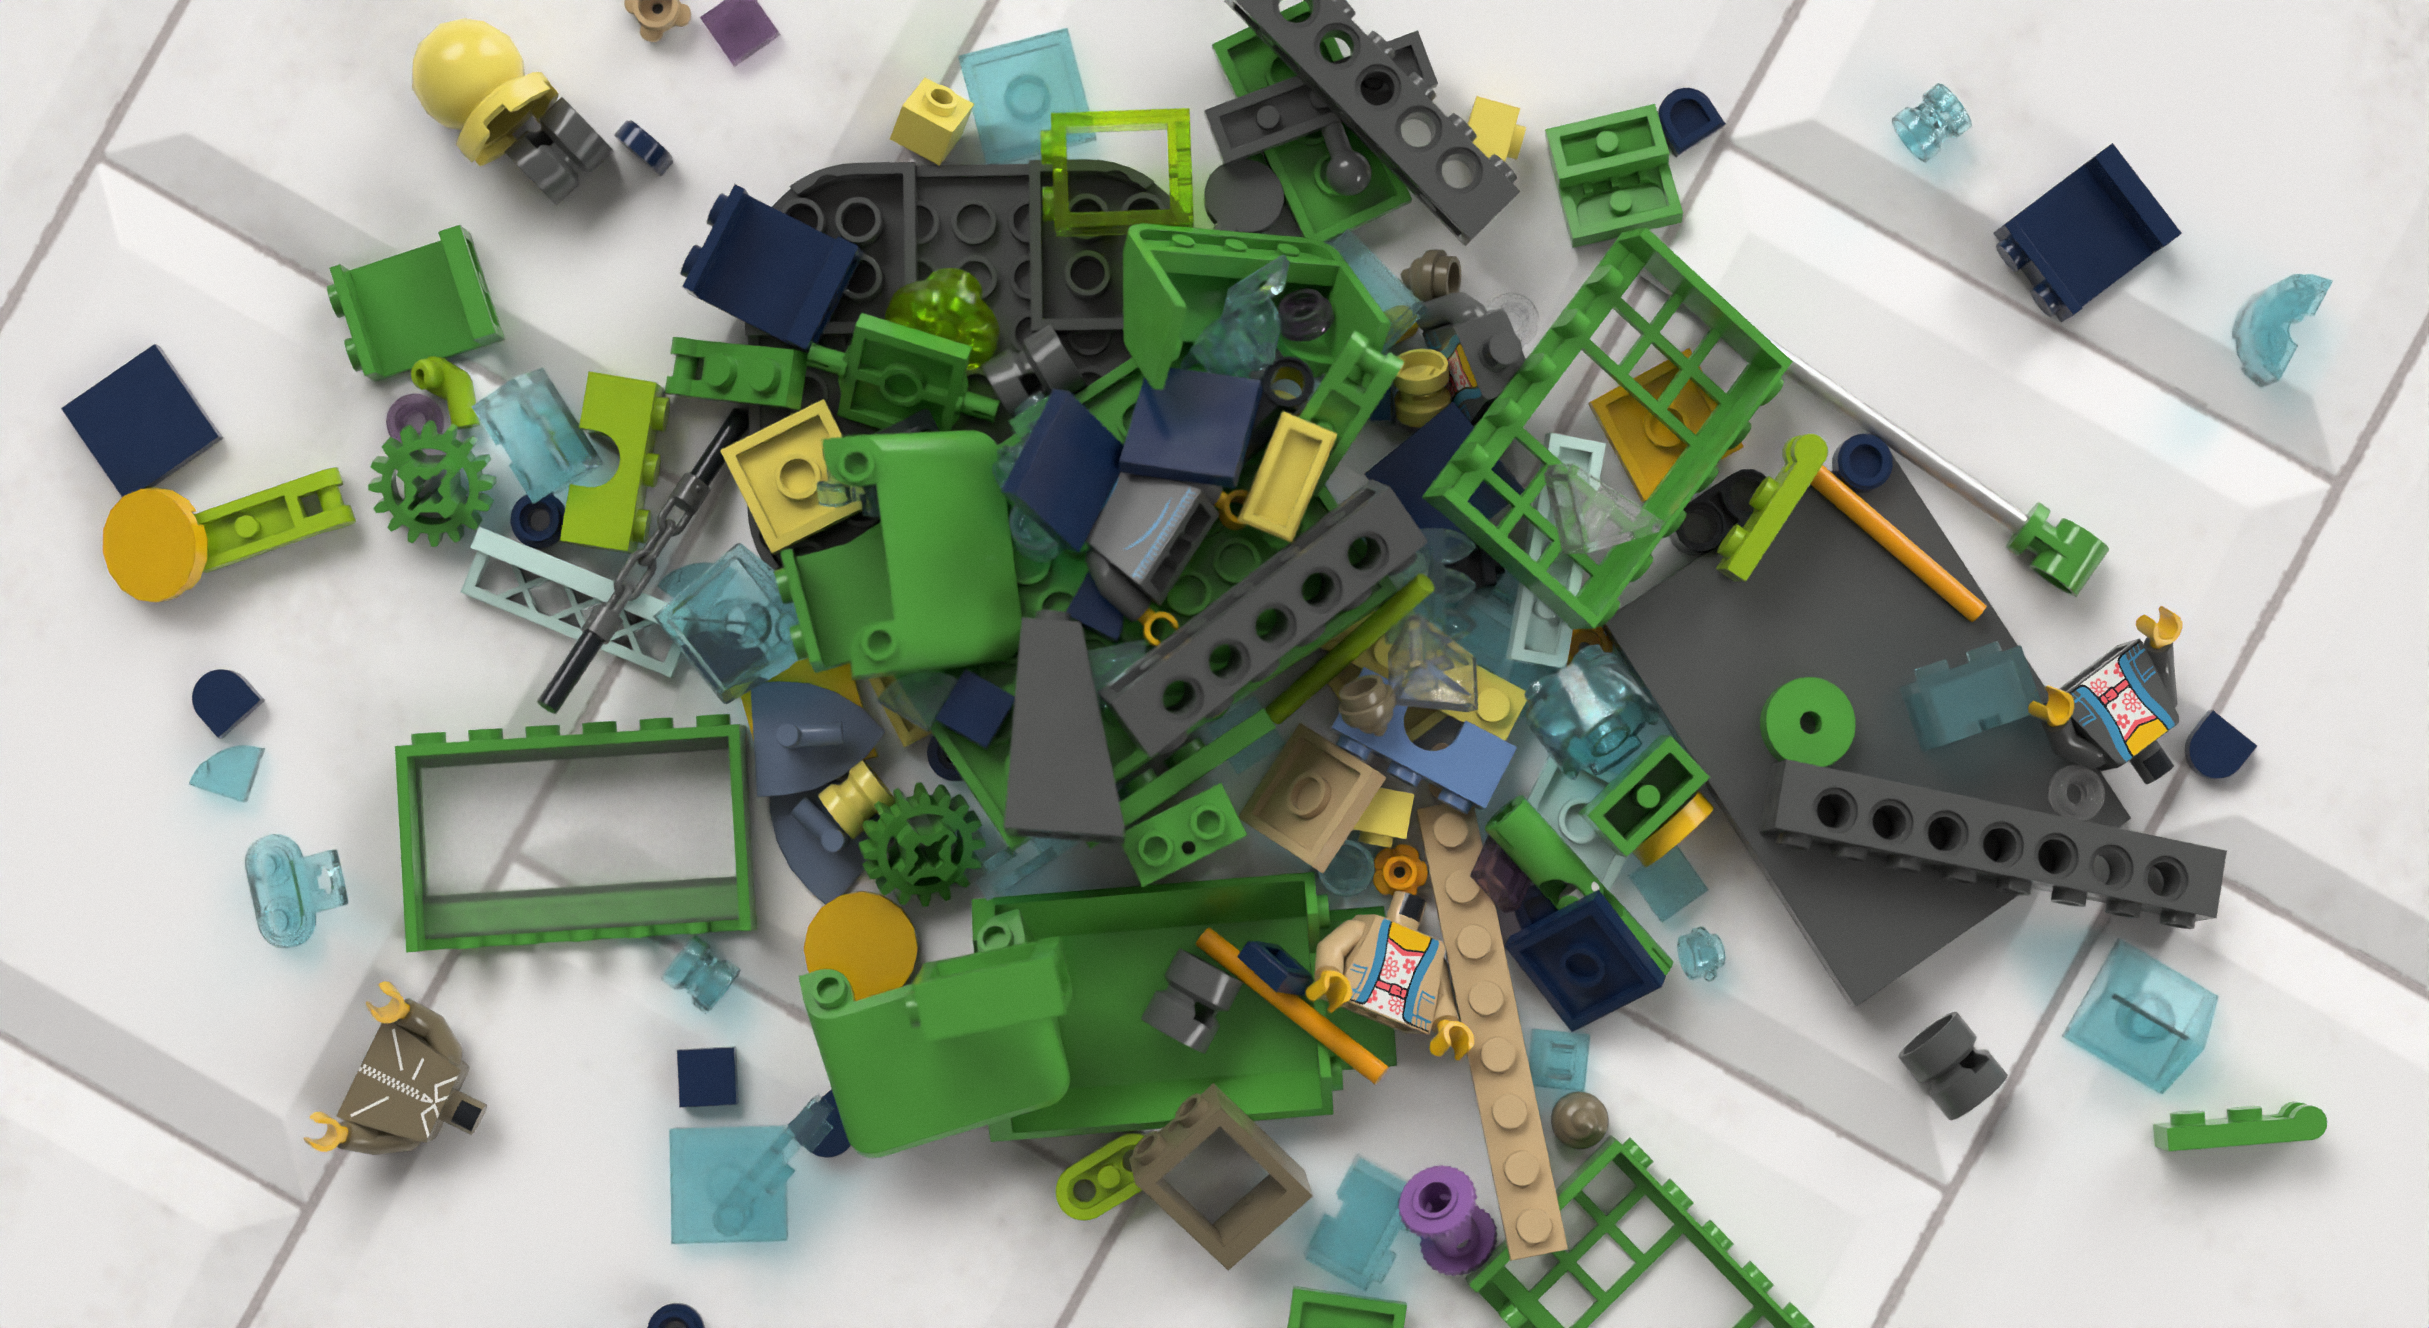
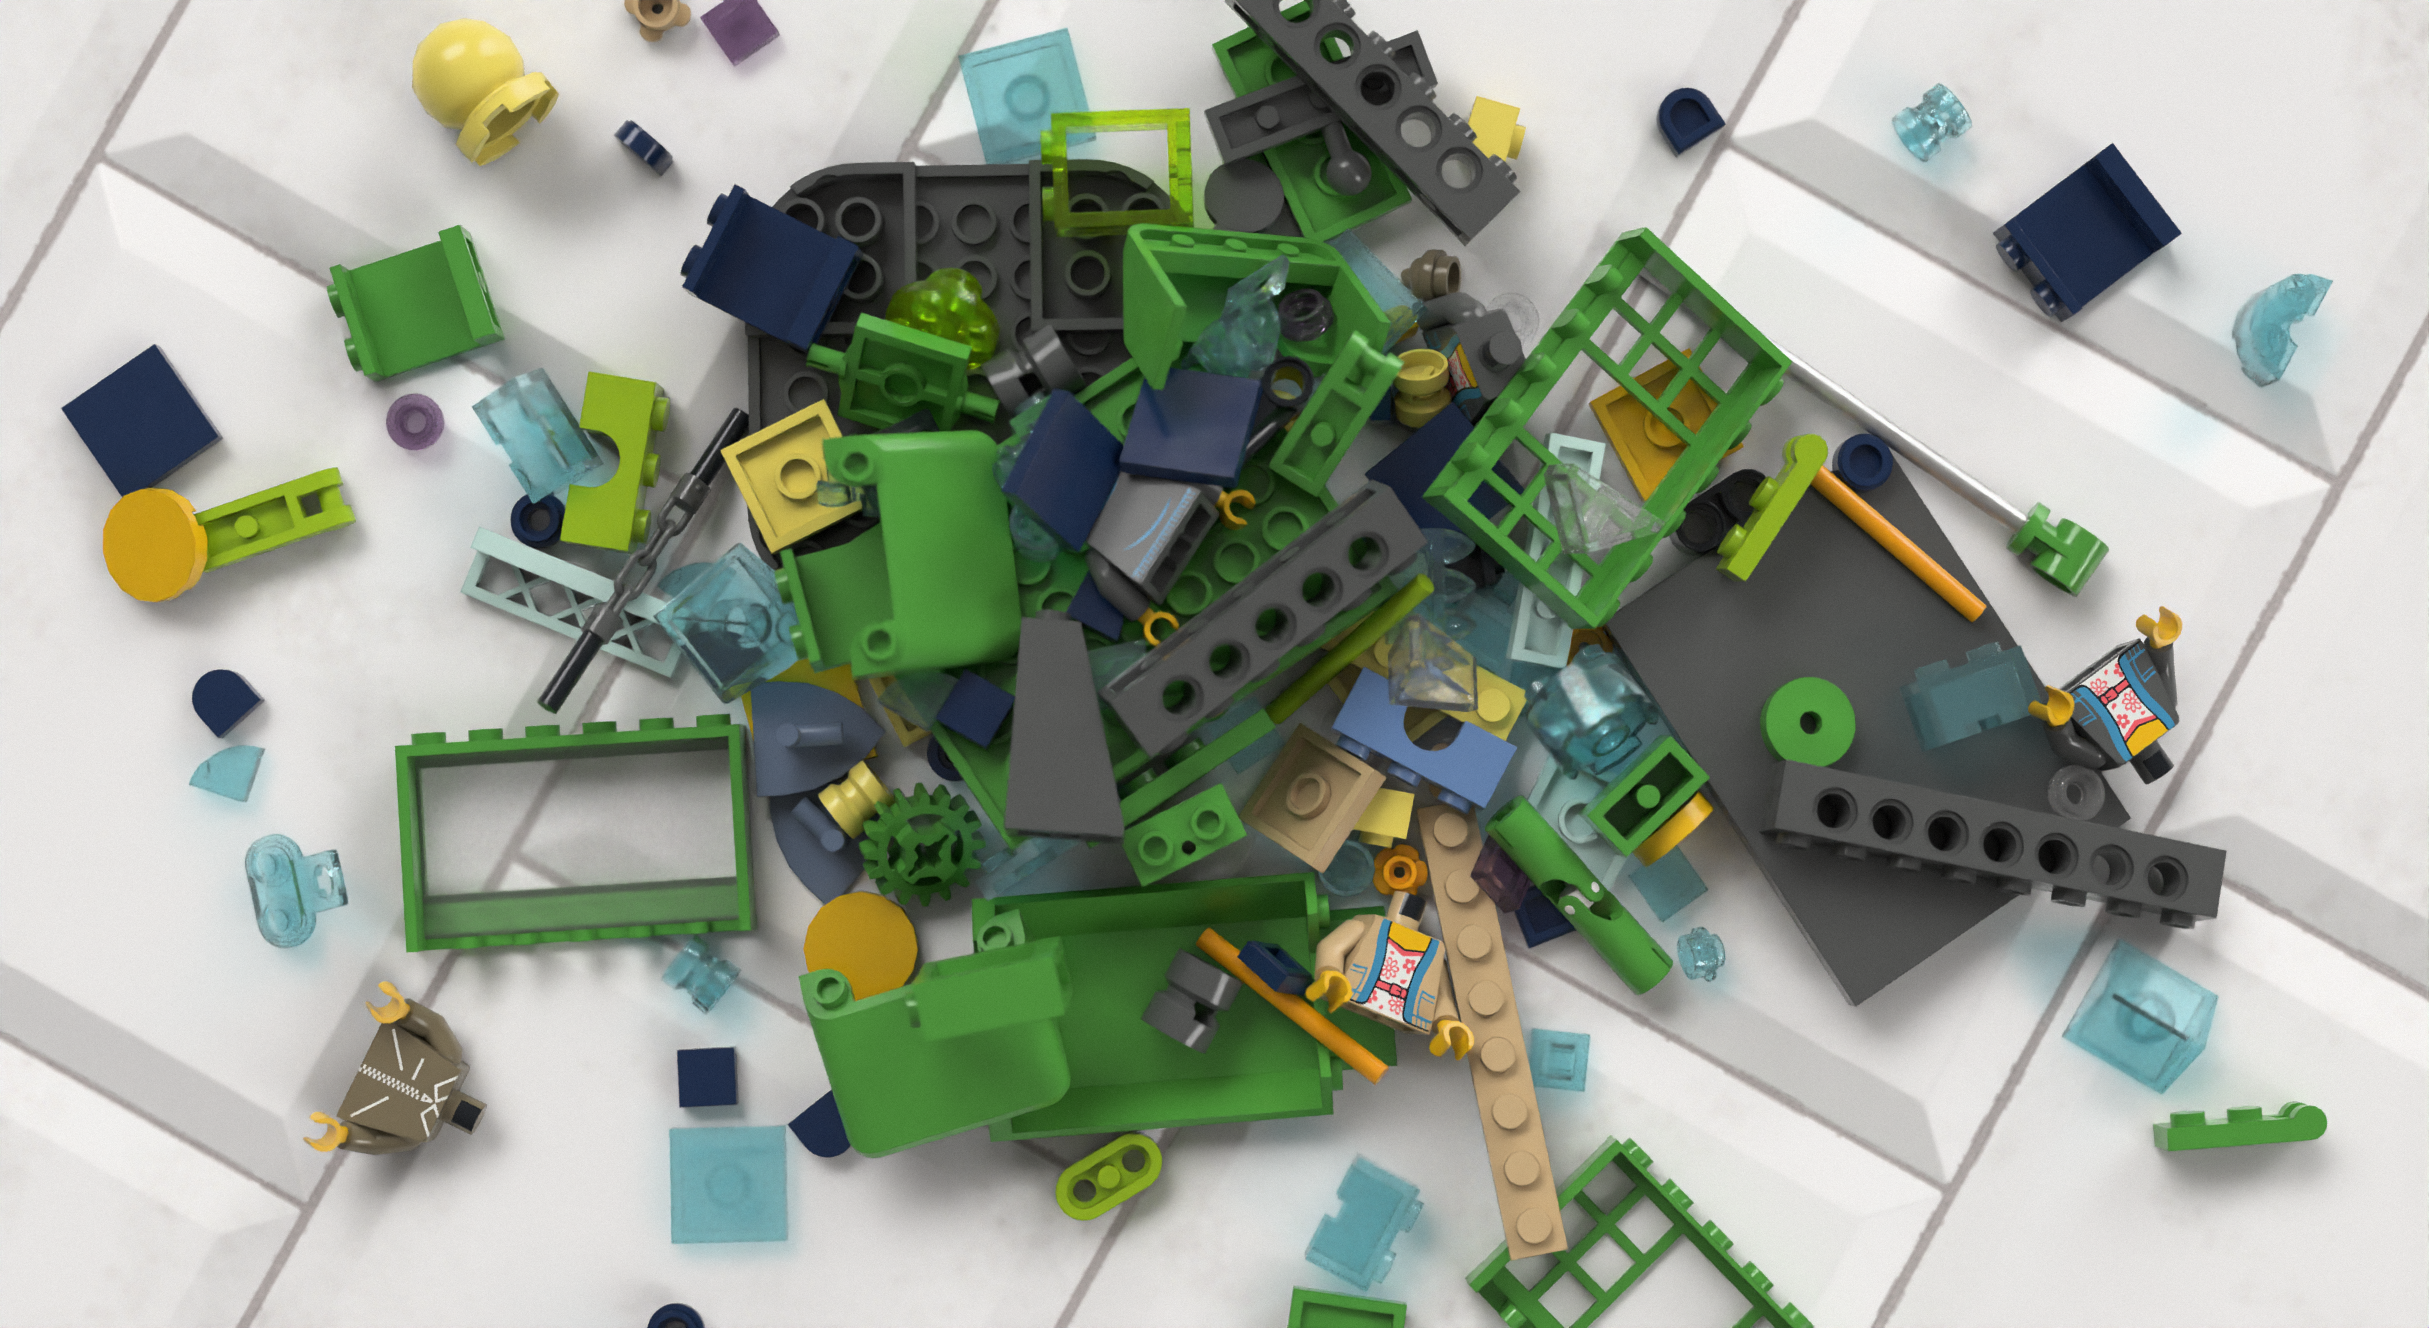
(417, 467): bright green gear -> none
(450, 384): lime arm -> none
(559, 151): dark grey wheel -> none
(738, 373): bright green plate -> none
(772, 1168): clear light blue plate -> none
(932, 121): light yellow plate -> none
(1253, 1215): dark tan window -> none
(1287, 476): light yellow tile -> none
(1367, 704): dark tan plate -> none
(1444, 1213): medium lavender hose -> none
(1579, 1120): dark tan plate -> none
(1585, 961): dark blue tile -> none
(1613, 175): bright green slope -> none
(1953, 1066): dark grey wheel -> none
(2216, 747): dark blue tile -> none

